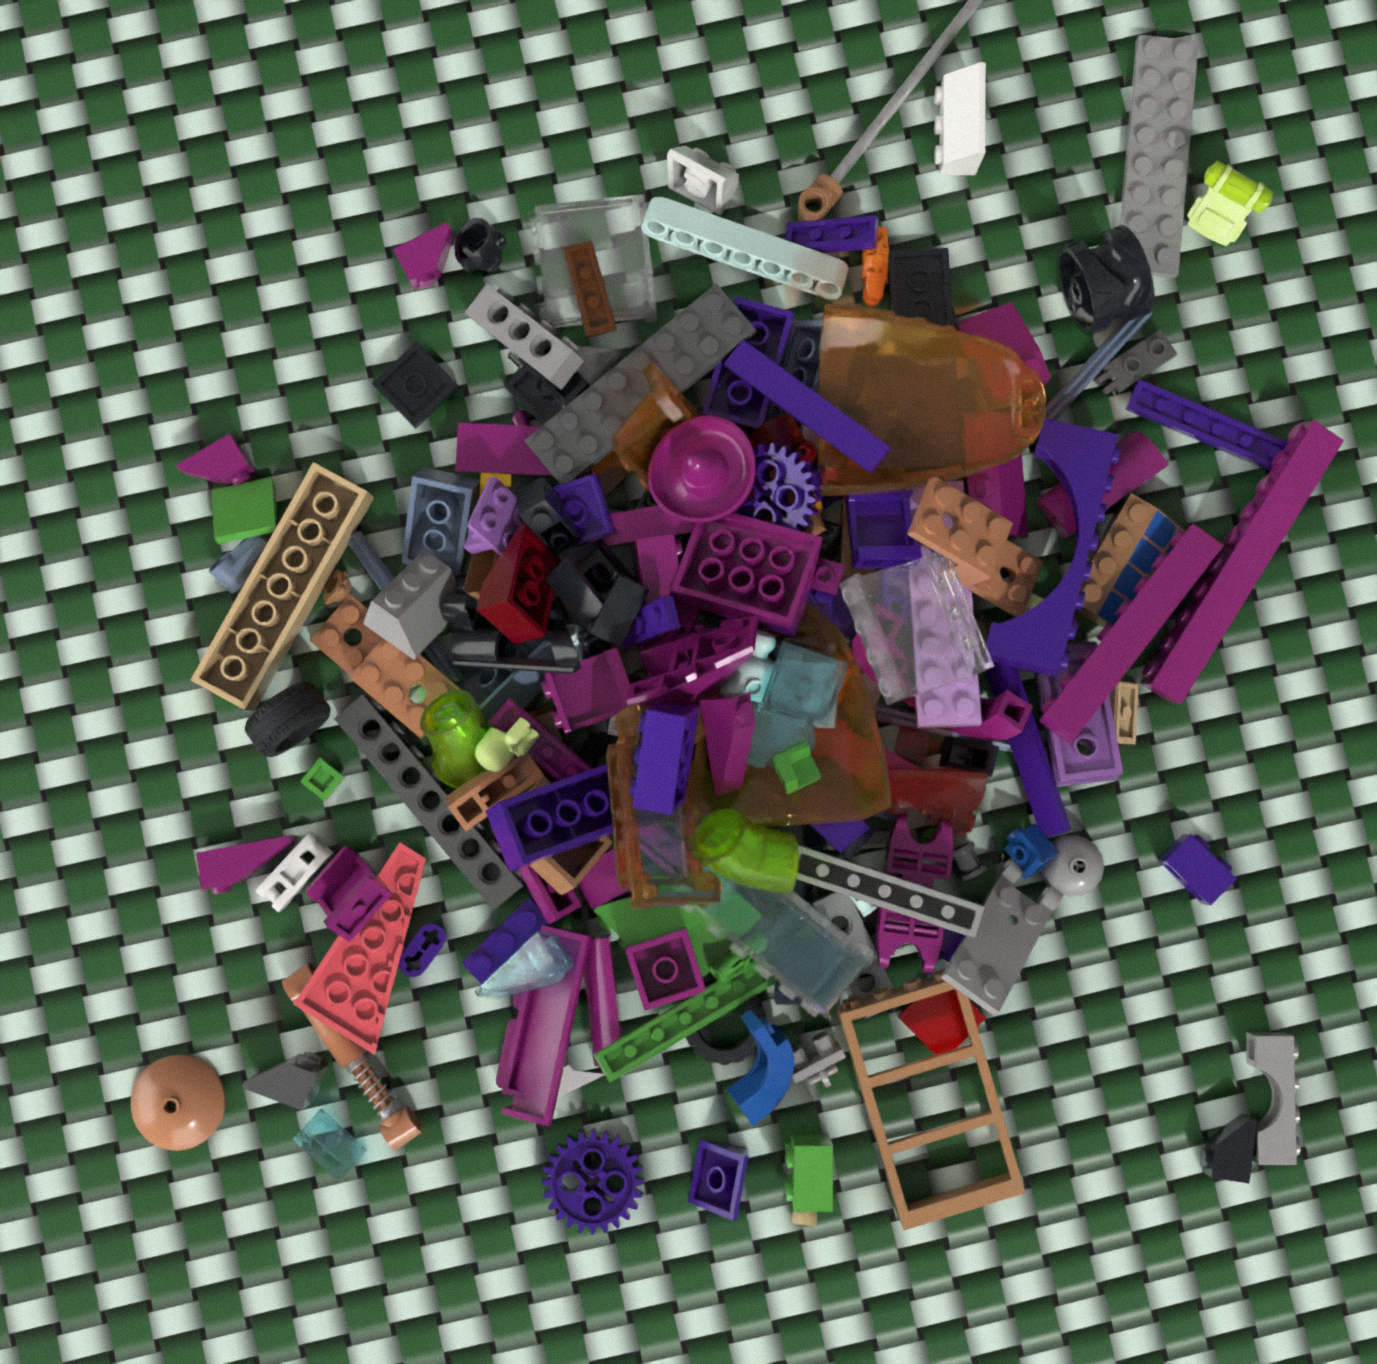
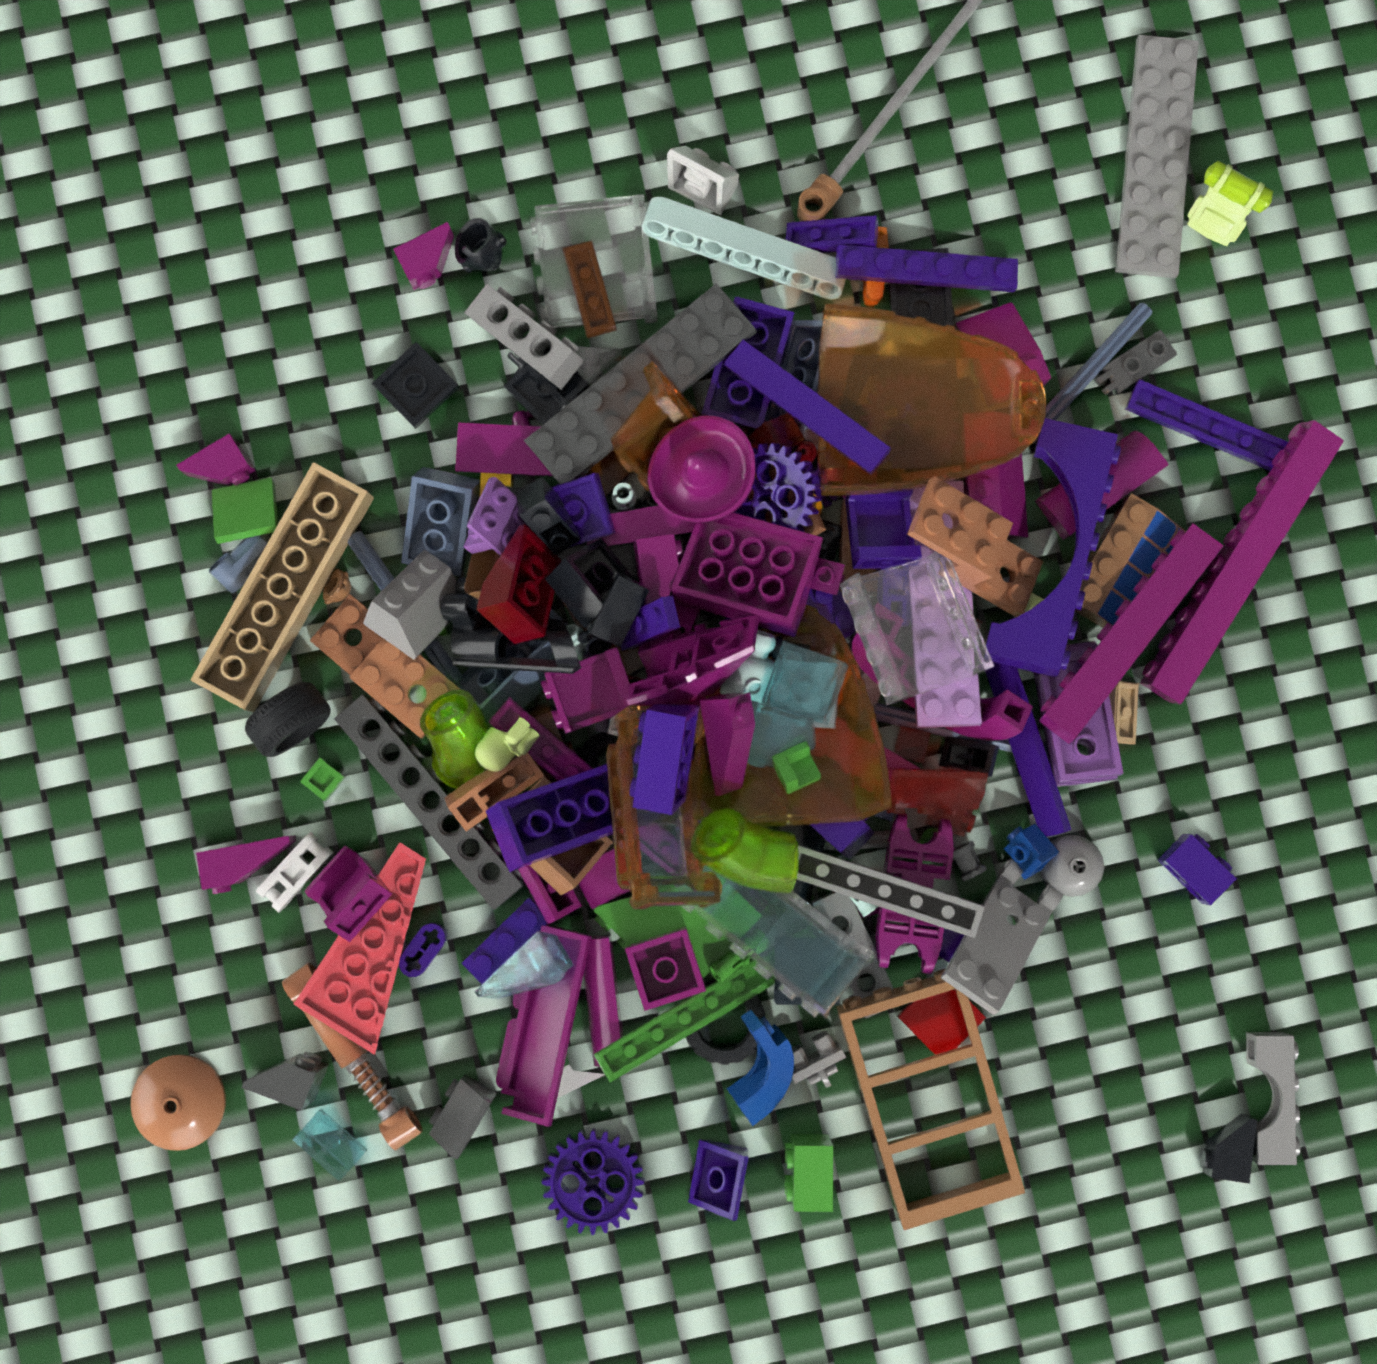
(461, 1114): none -> dark grey slope
(627, 493): none -> light aqua pin
(804, 1218): tan hinge -> none
(926, 268): none -> dark purple plate
(961, 121): white slope -> none
(1105, 280): black piece -> none

